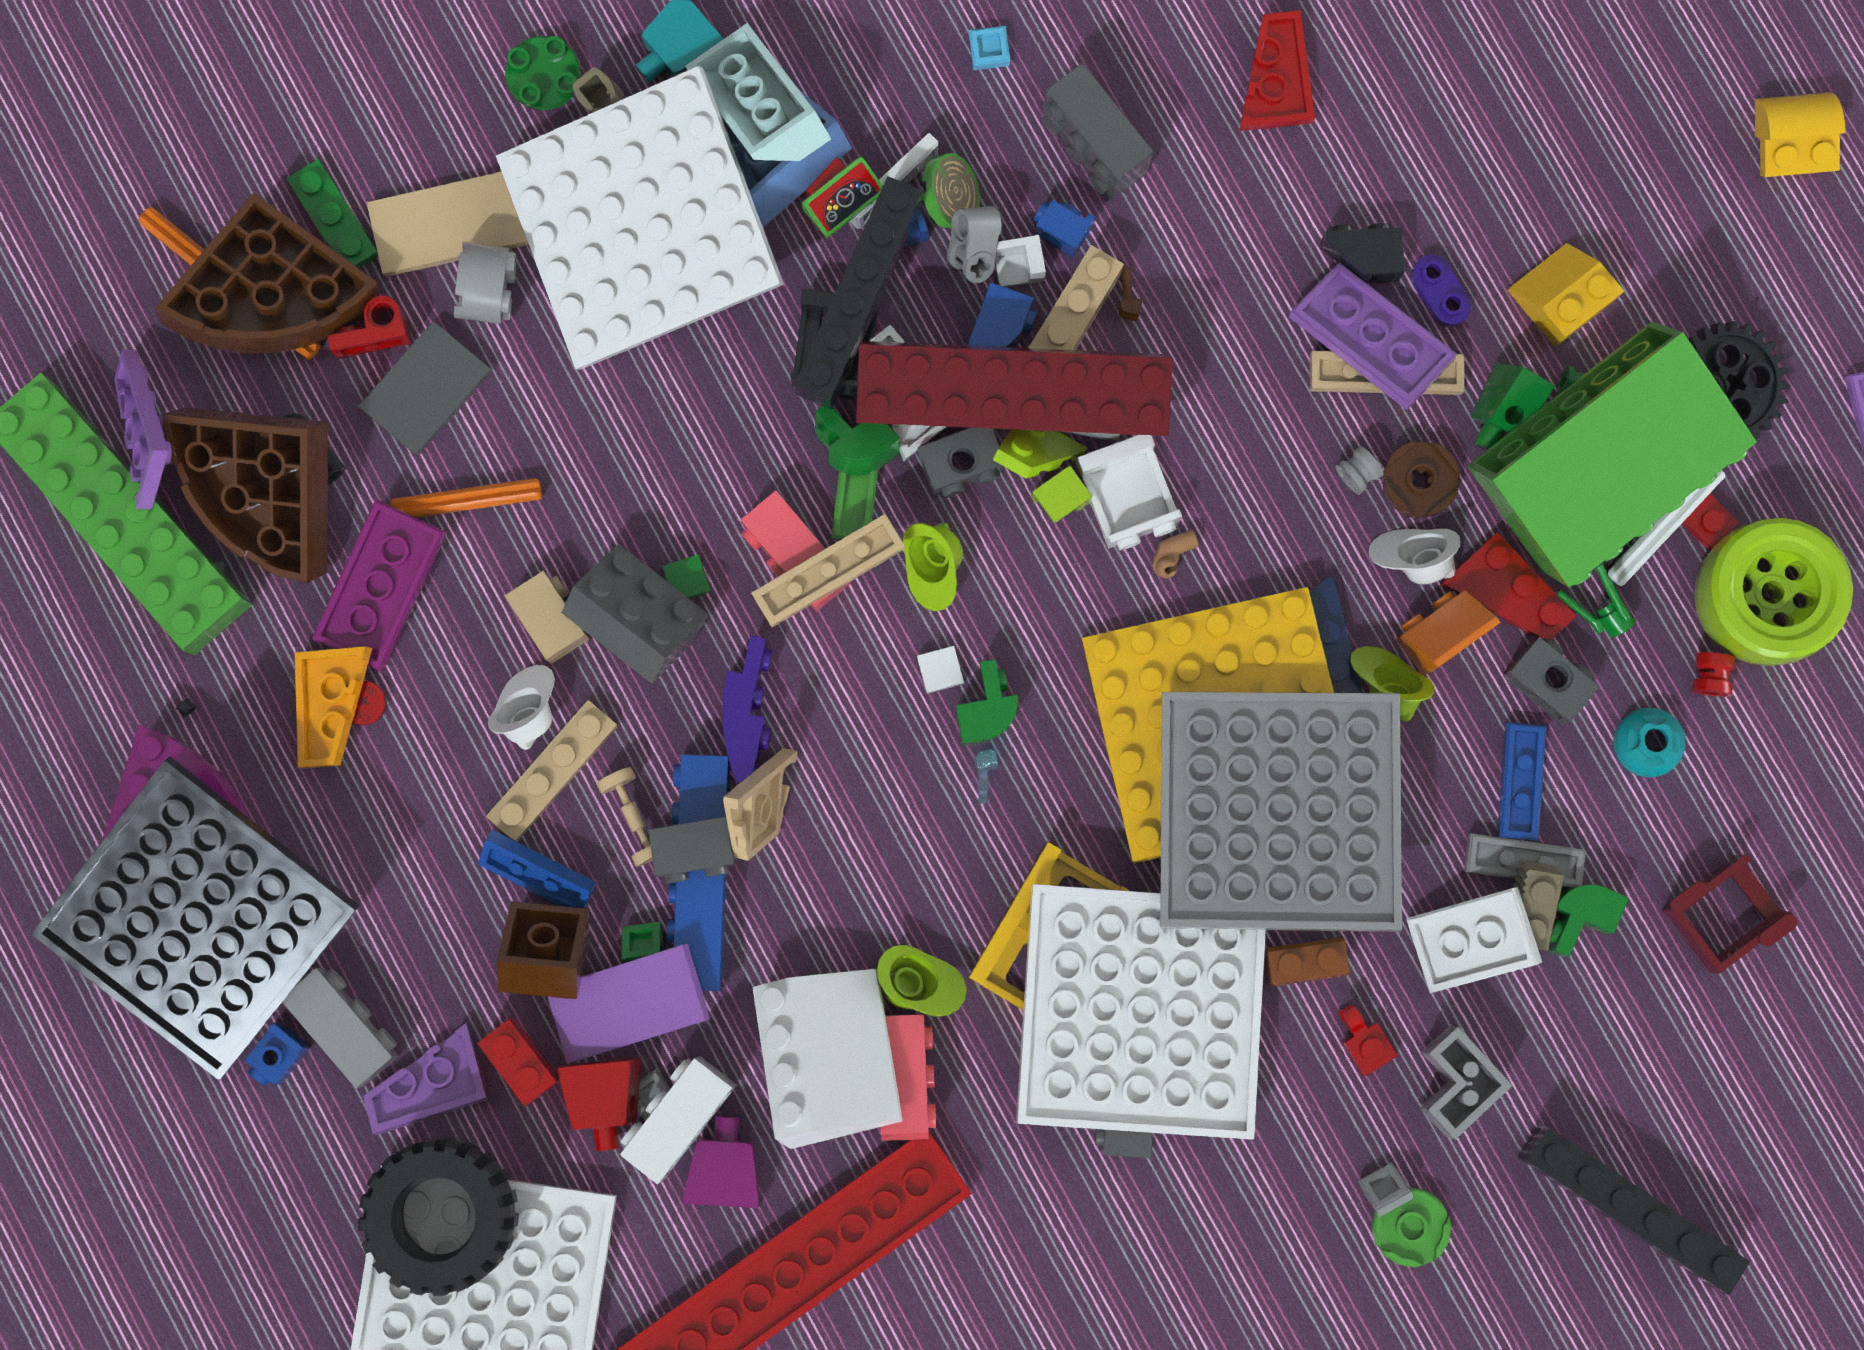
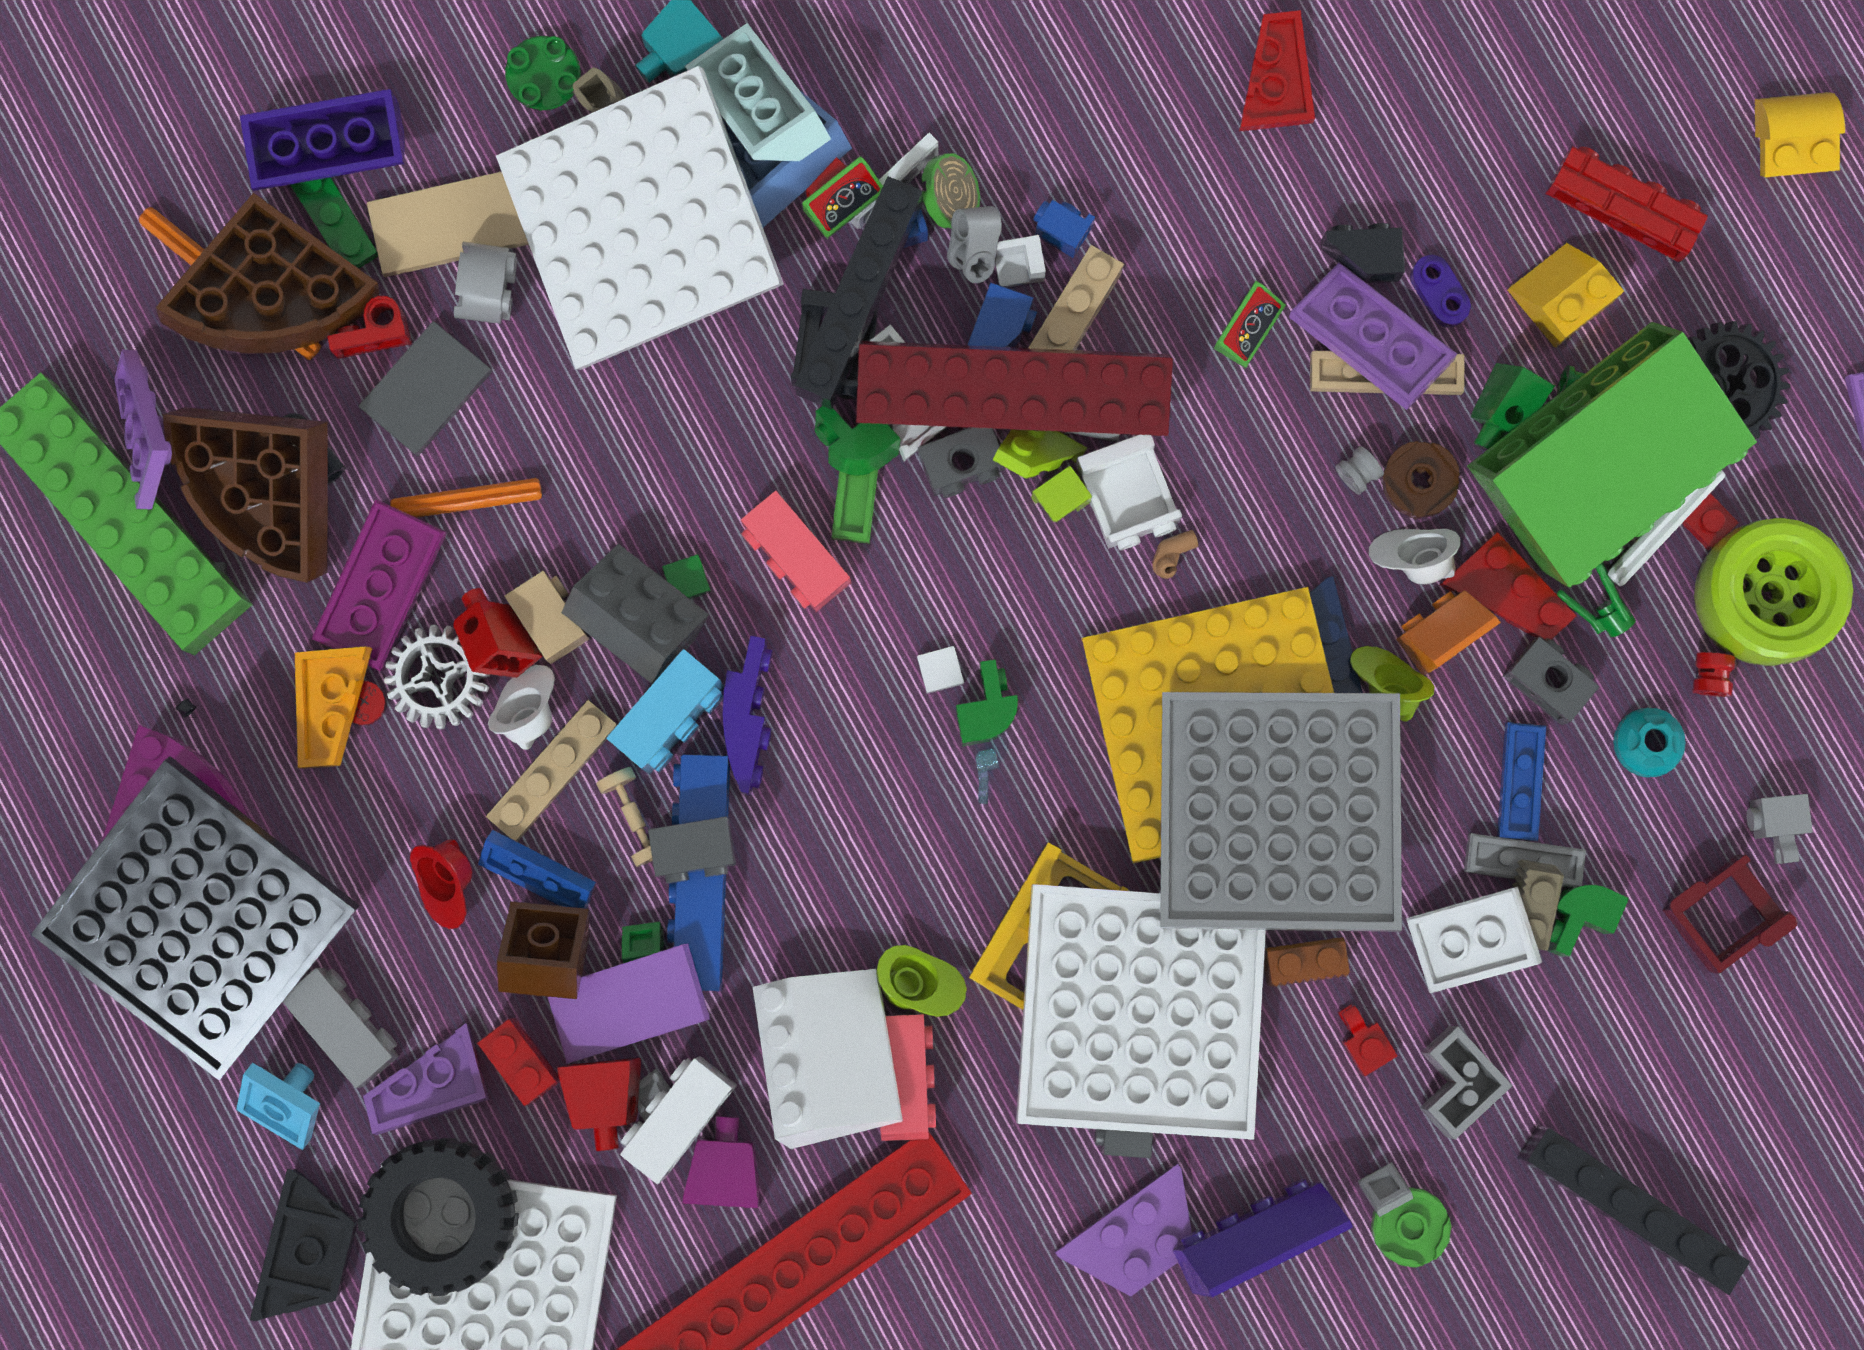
(280, 1103): none -> medium azure tile
(289, 1049): blue brick -> none
(305, 1250): none -> black wing
(323, 139): none -> dark purple slope
(422, 683): none -> white gear
(441, 879): none -> red piece
(494, 637): none -> red torso
(667, 713): none -> medium azure brick
(757, 806): tan wing -> none
(828, 570): tan plate -> none
(932, 563): lime piece -> none
(989, 47): medium azure tile -> none
(1096, 132): dark grey brick -> none
(1129, 306): reddish brown hand -> none
(1136, 1237): none -> medium lavender wing
(1250, 325): none -> slope
(1260, 1238): none -> dark purple slope
(1626, 203): none -> red brick
(1781, 819): none -> light grey brick

